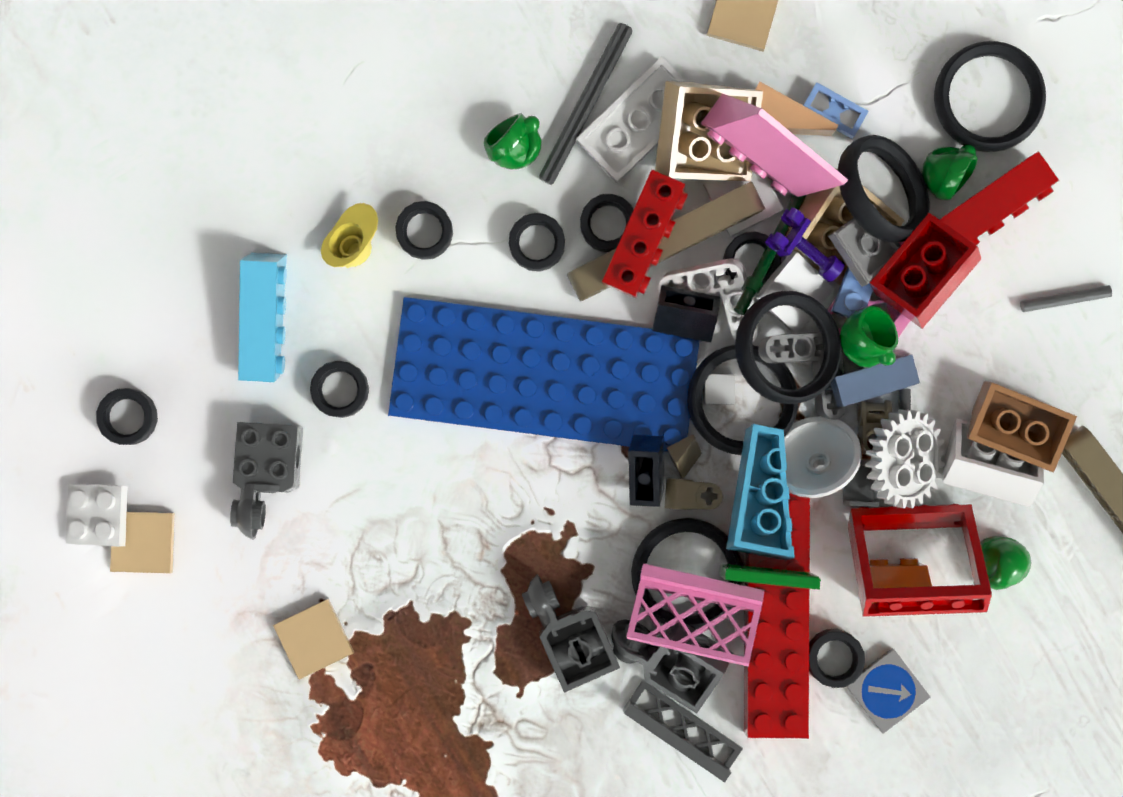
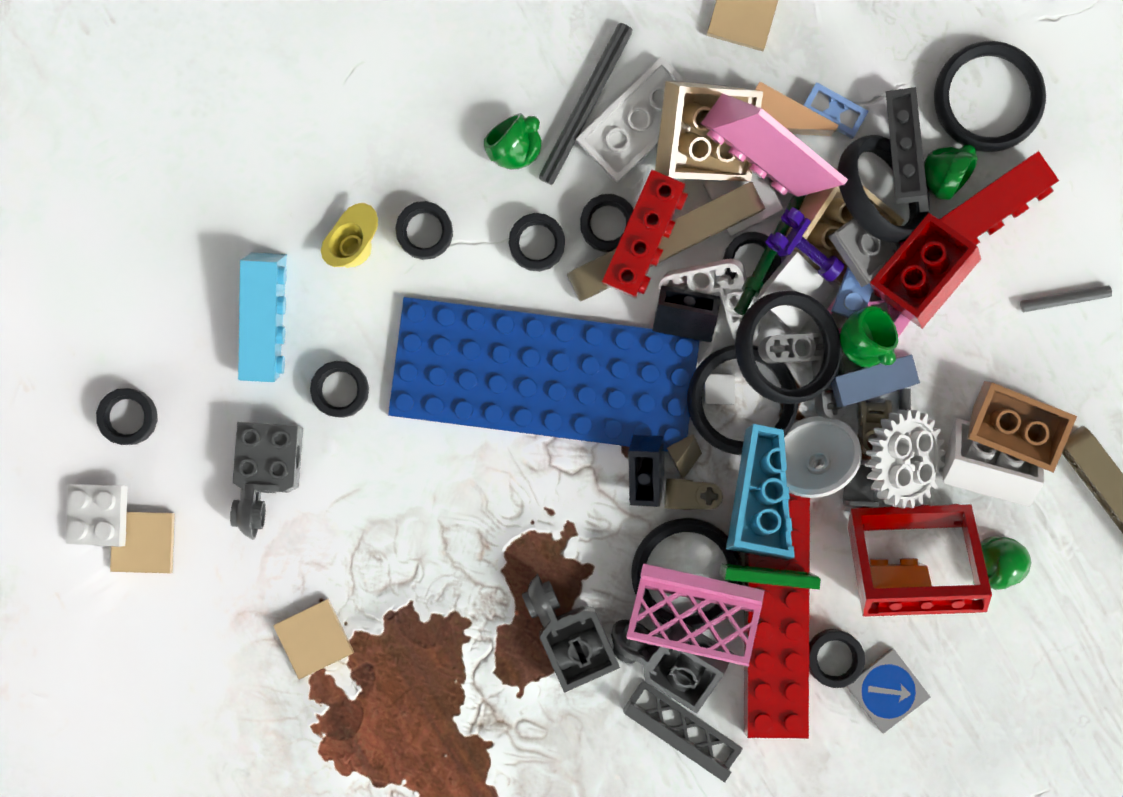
(906, 147): none -> dark grey fence

